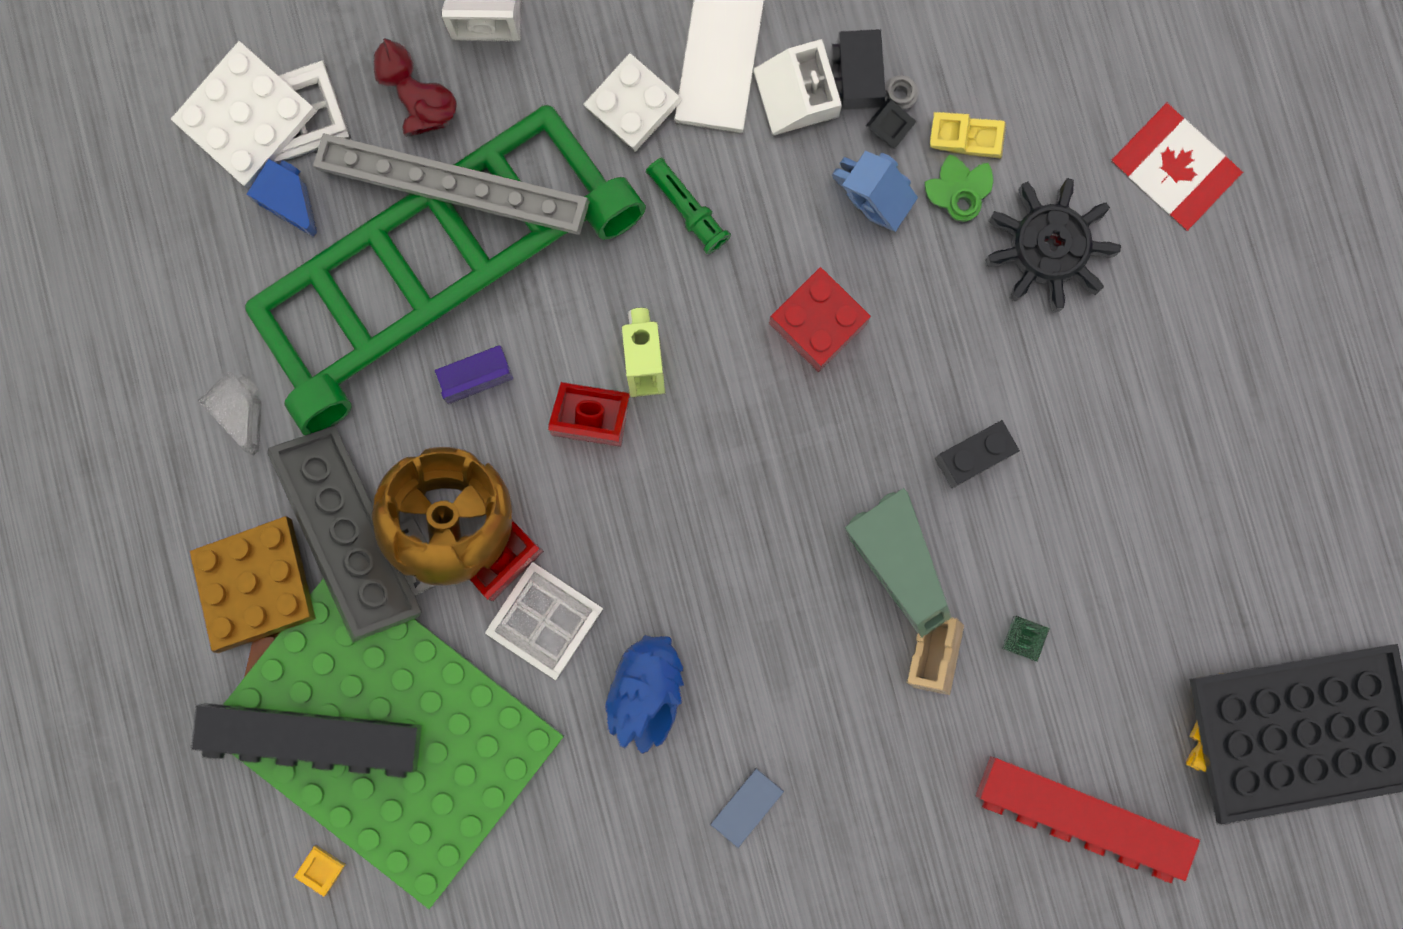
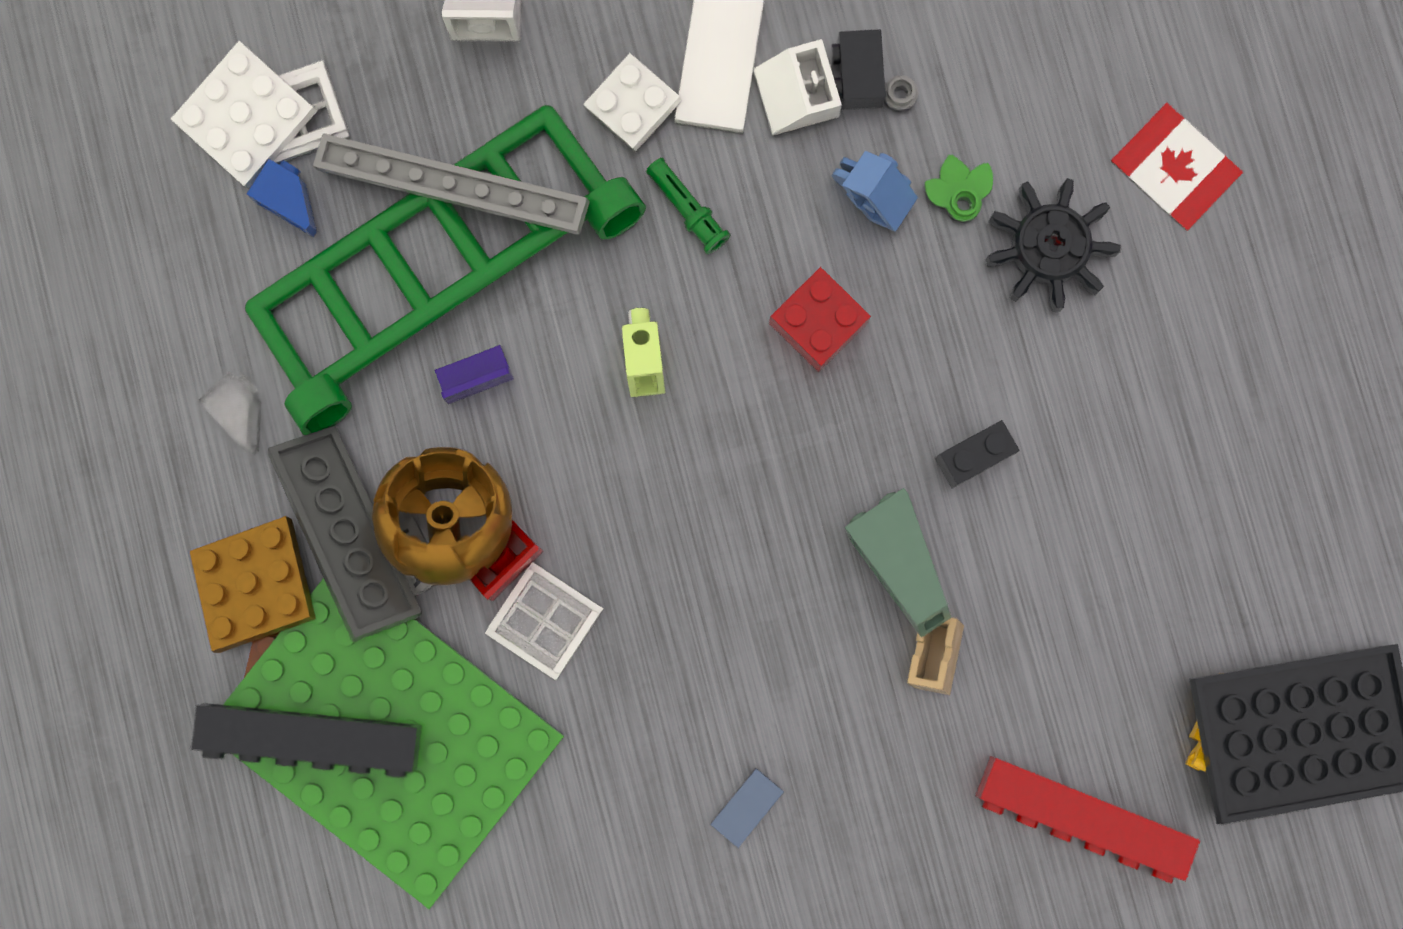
(320, 870): yellow tile -> none
(428, 104): dark red animal -> none
(589, 414): red slope -> none
(645, 693): blue head -> none
(891, 123): black plate -> none
(967, 136): light yellow slope -> none
(1025, 638): clear green tile -> none

